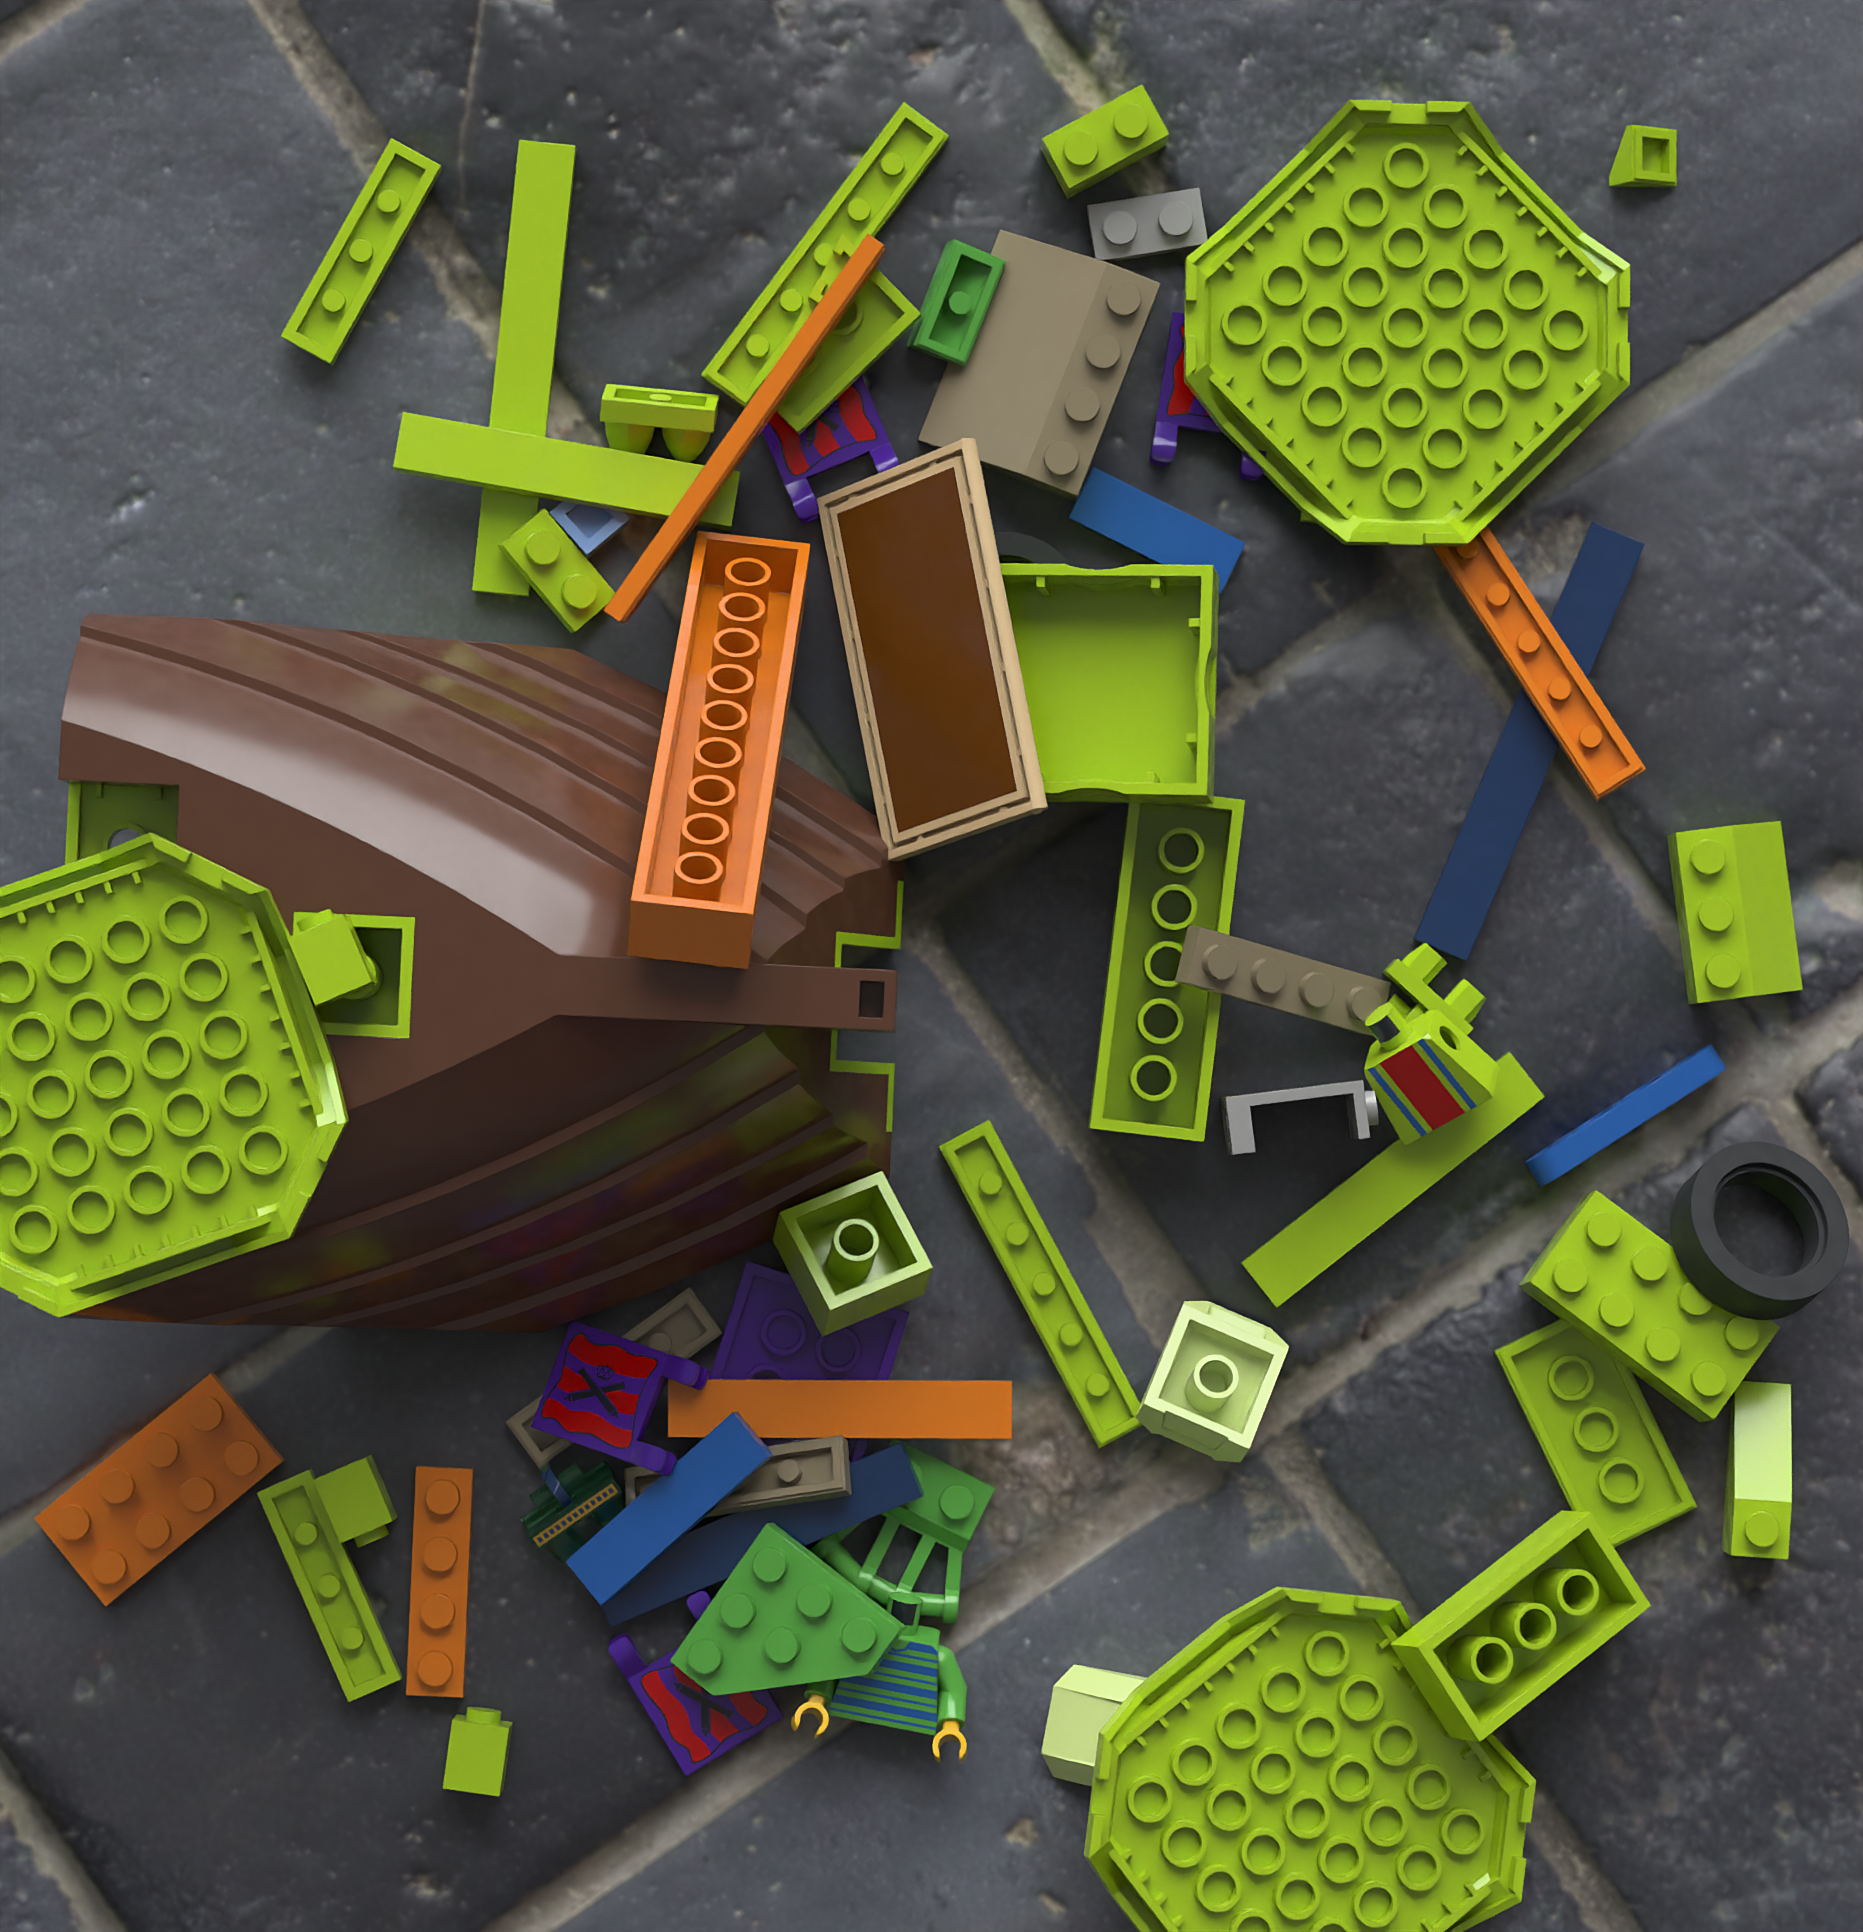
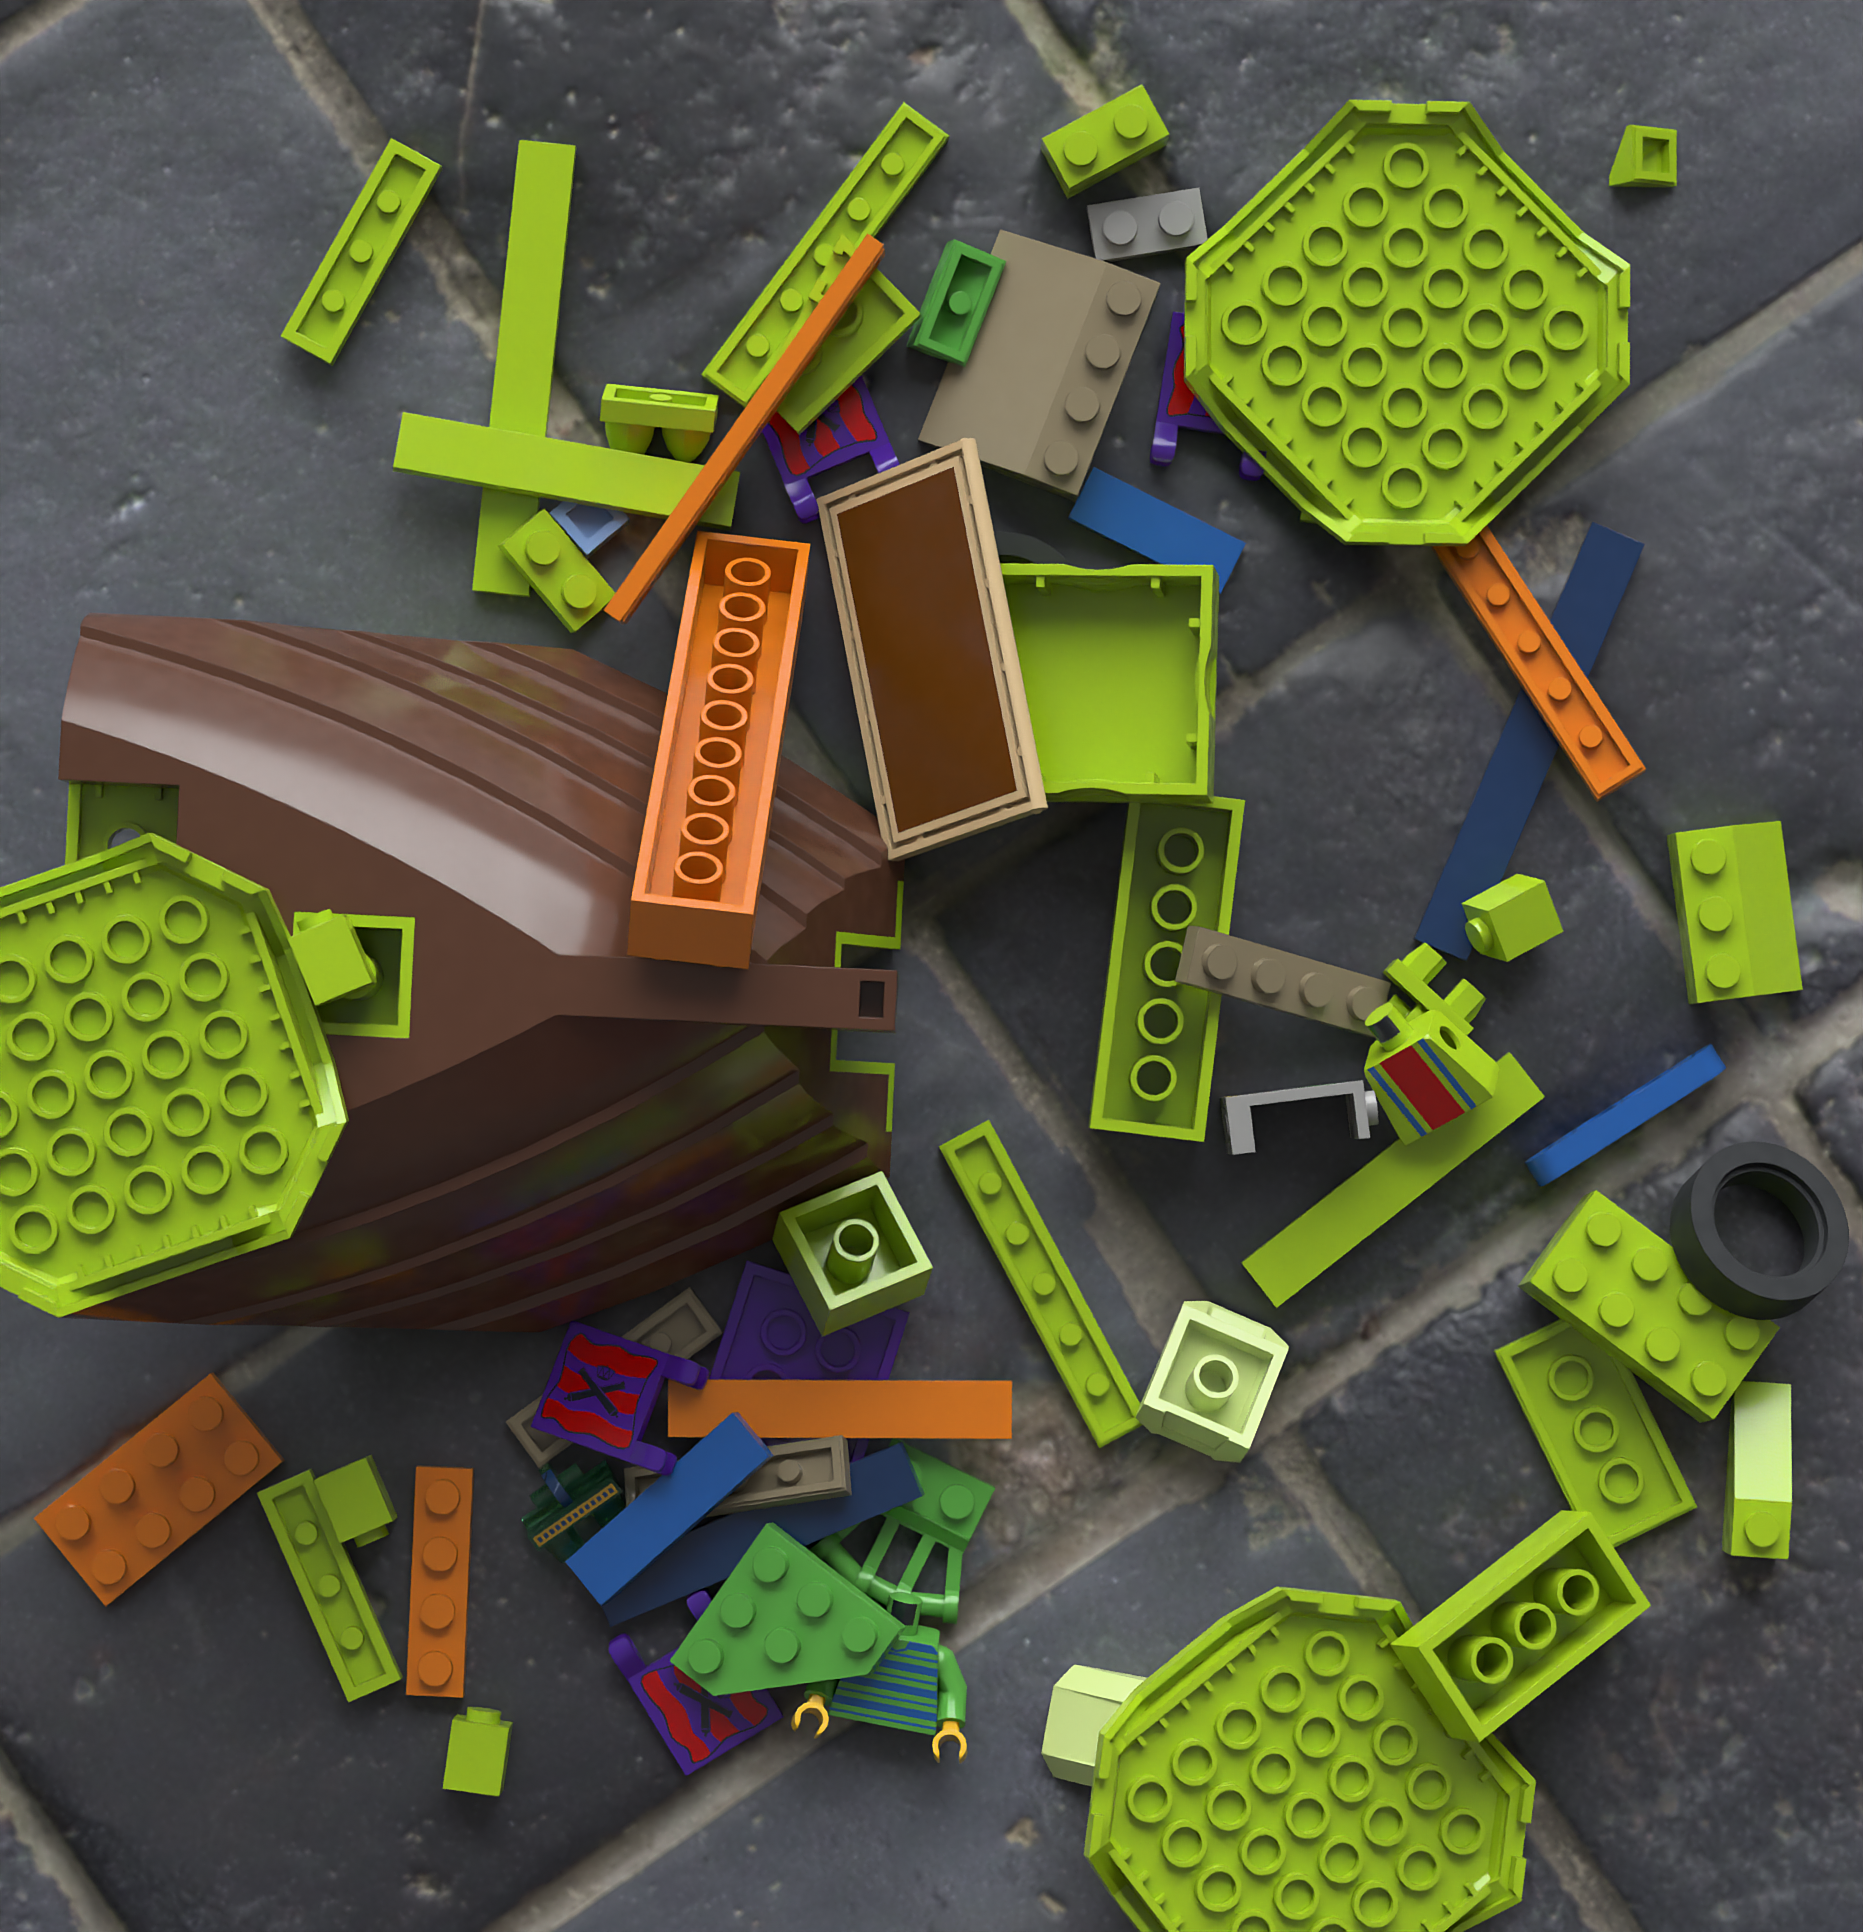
(1511, 917): none -> lime brick

